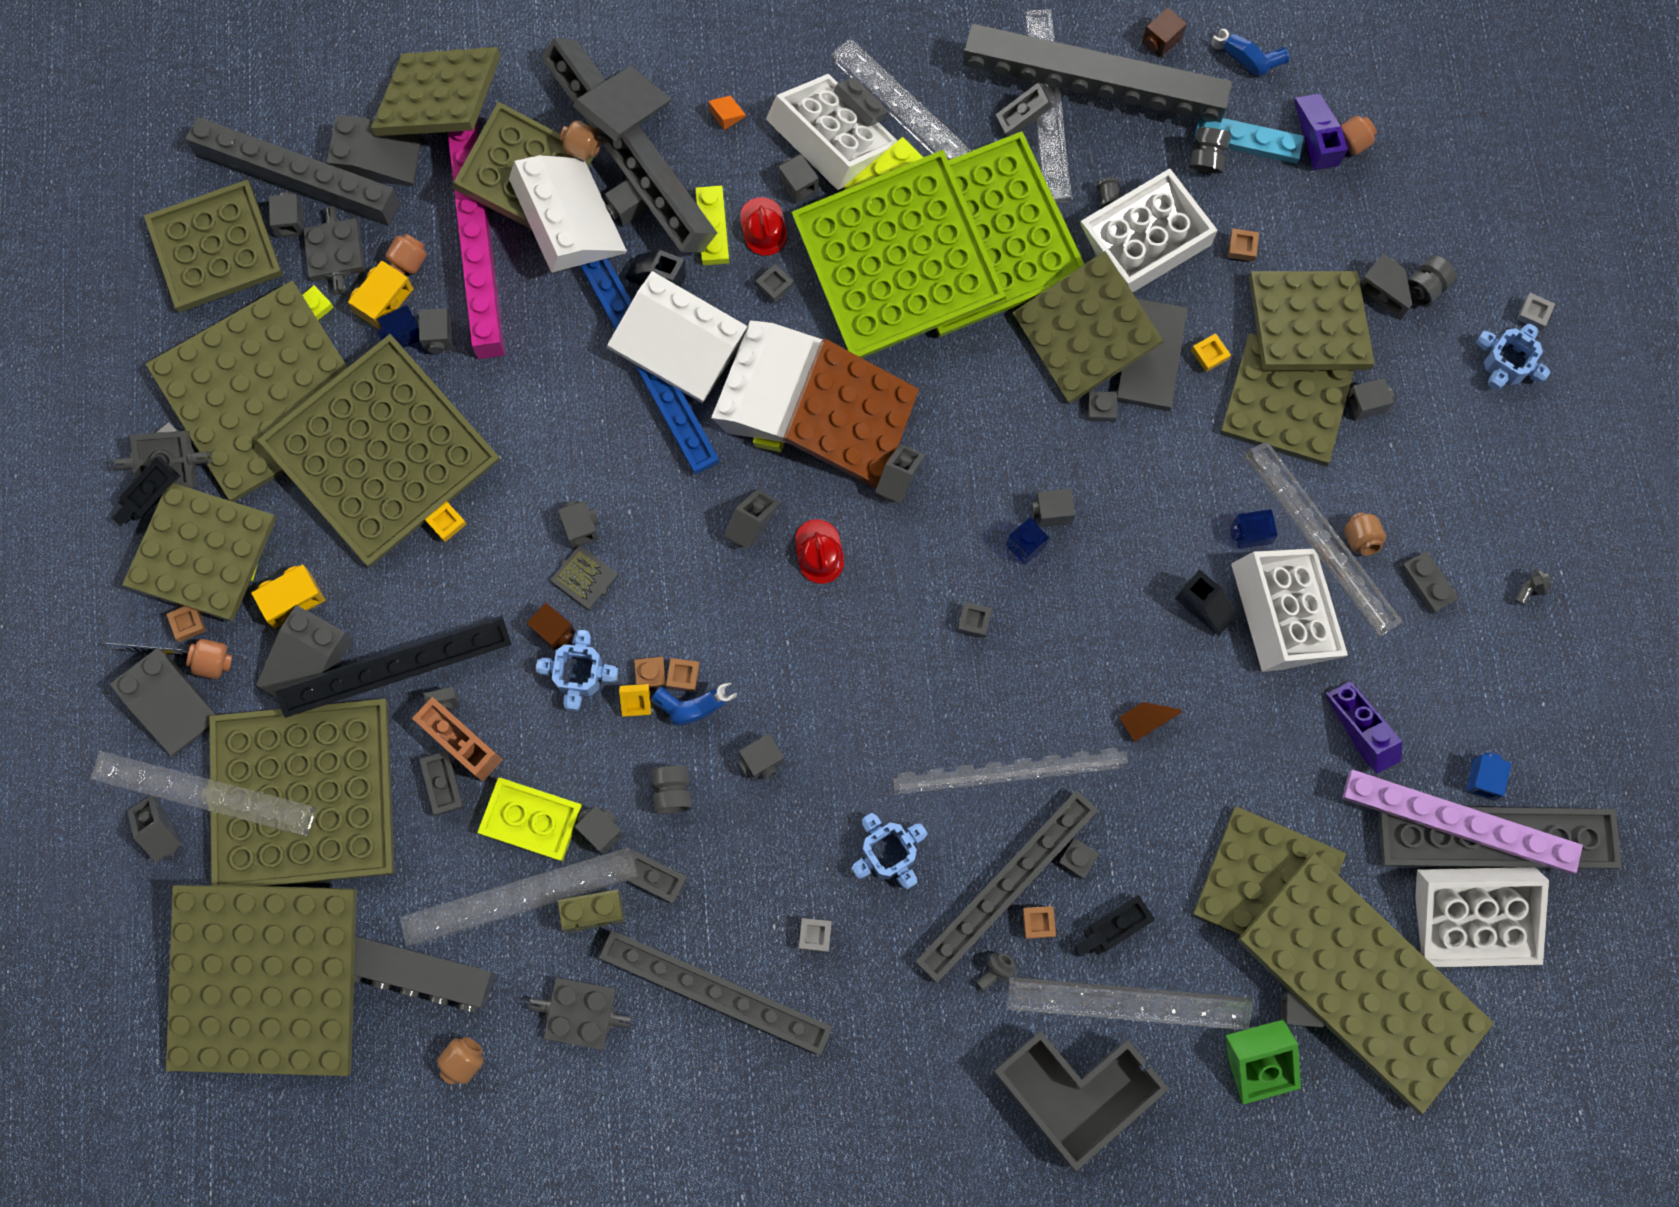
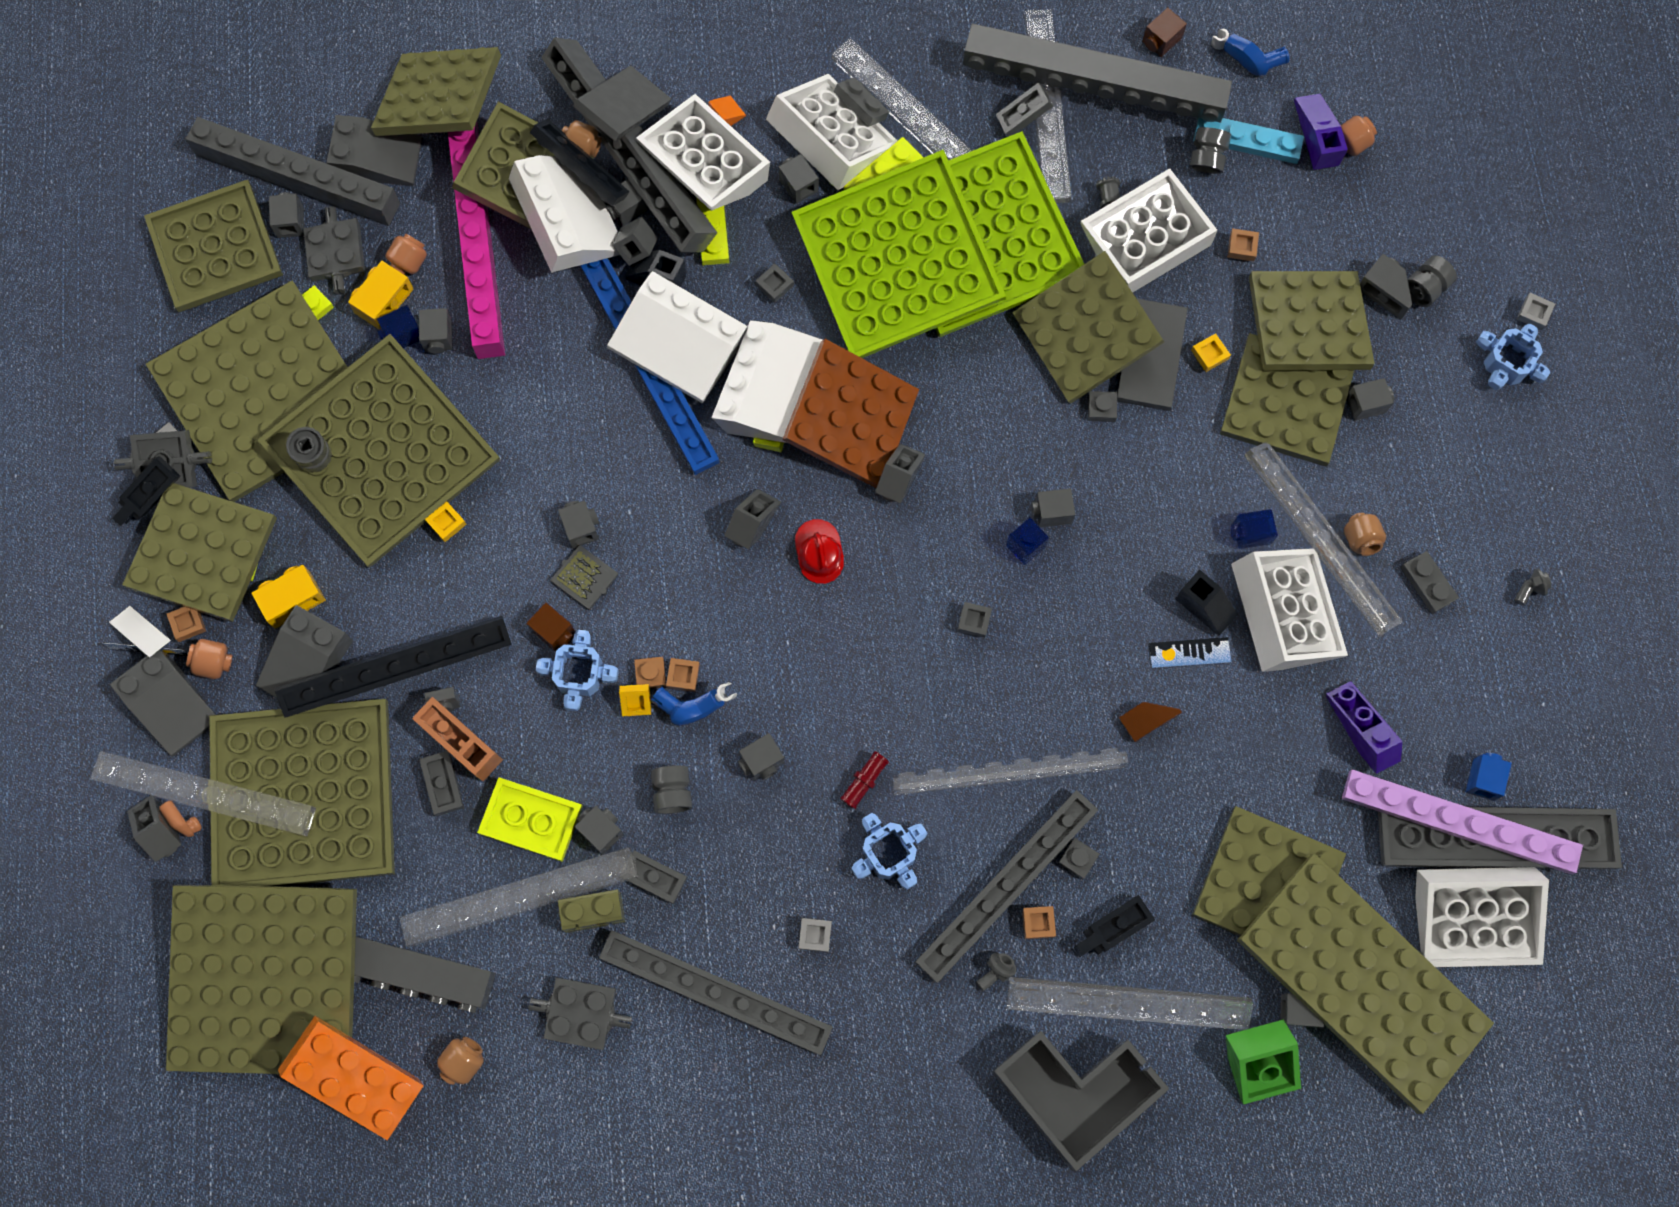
(139, 631): none -> white sticker
(177, 821): none -> nougat arm
(308, 449): none -> dark grey wheel
(350, 1078): none -> orange brick
(577, 160): none -> black plate
(635, 241): none -> dark grey brick
(705, 154): none -> white slope
(763, 226): red piece -> none
(864, 780): none -> dark red pin
(1190, 652): none -> sticker

